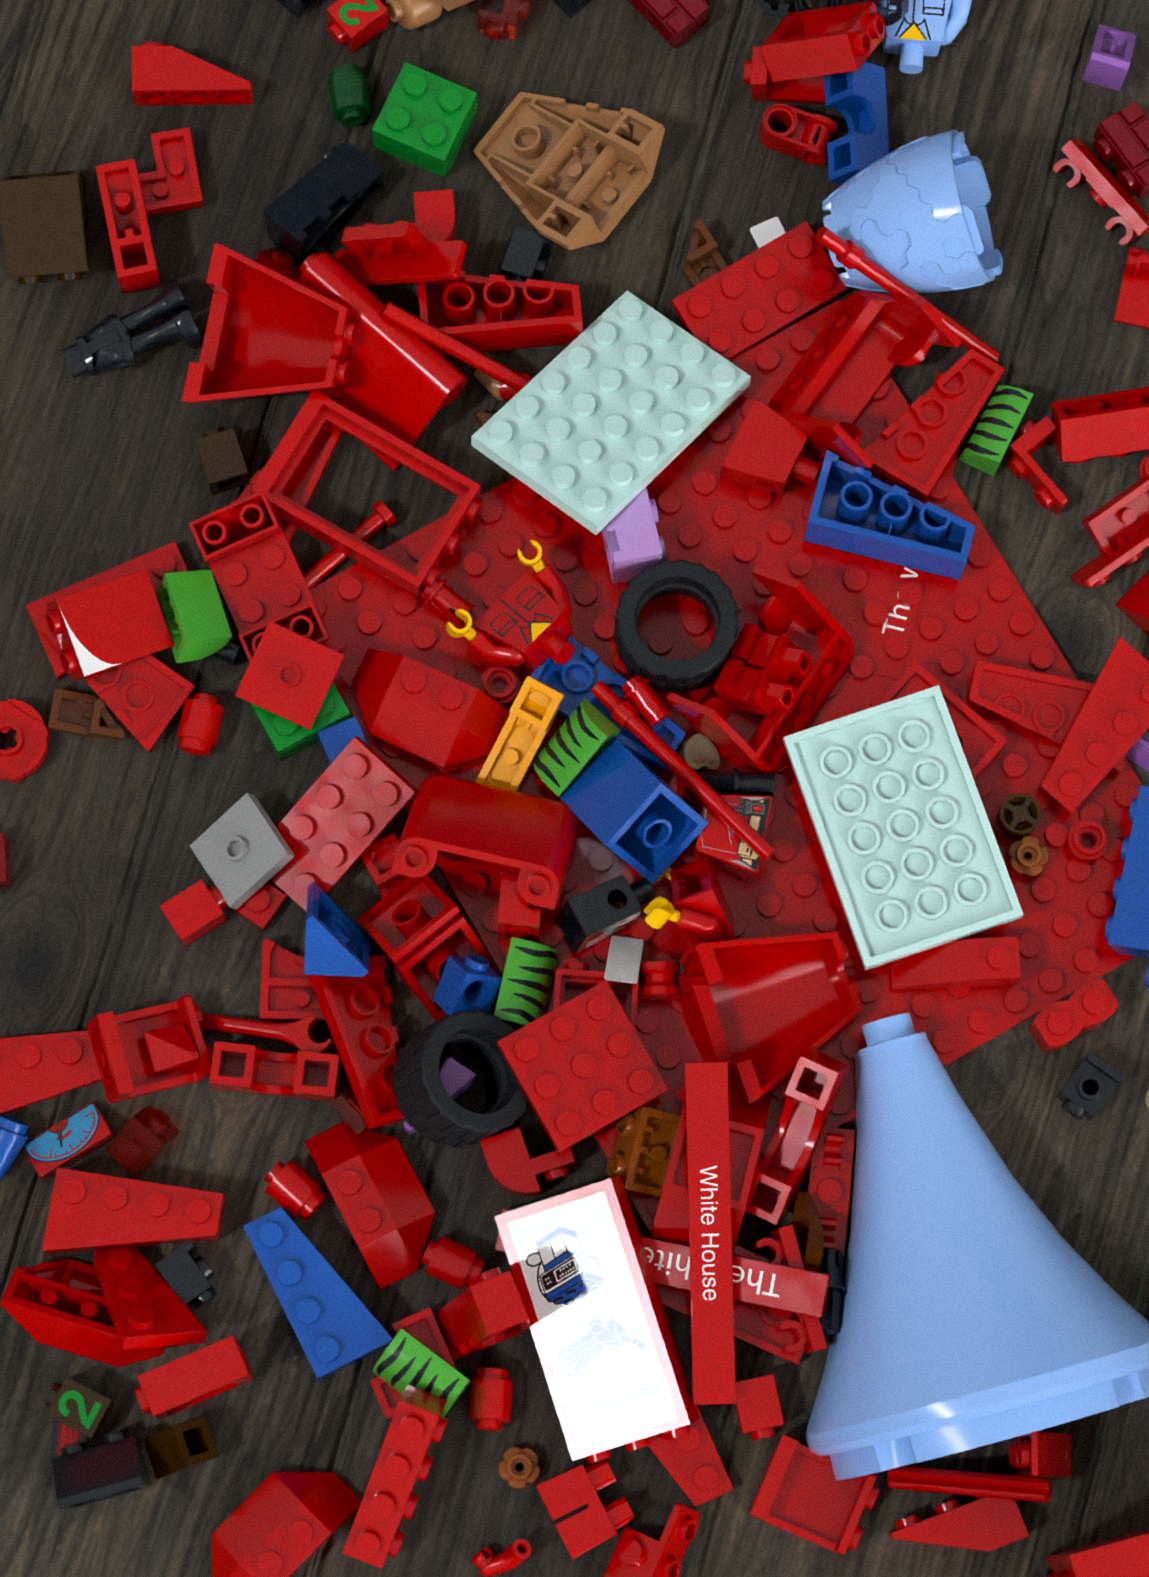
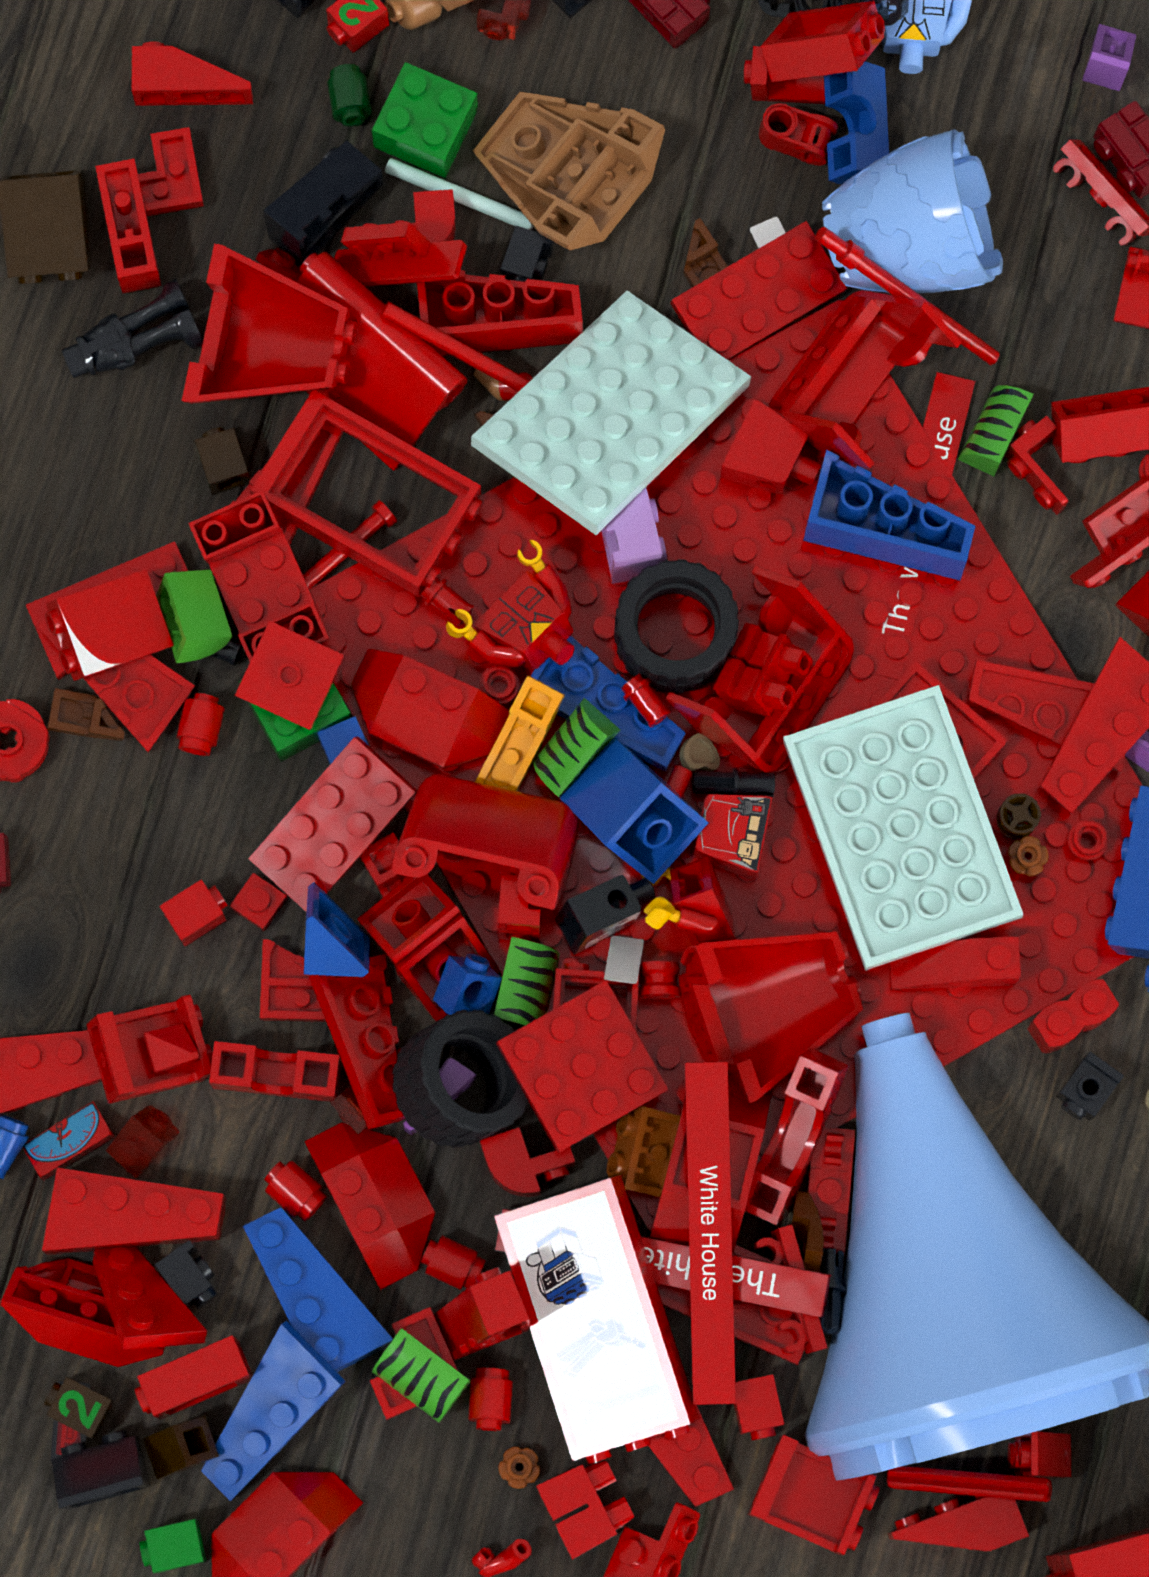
(173, 1546): none -> green brick
(242, 850): light grey plate -> none
(276, 1404): none -> blue wing
(296, 1033): red piece -> none
(394, 1477): red brick -> none
(460, 194): none -> light aqua bar
(627, 716): red bar -> none
(929, 432): red wing -> none

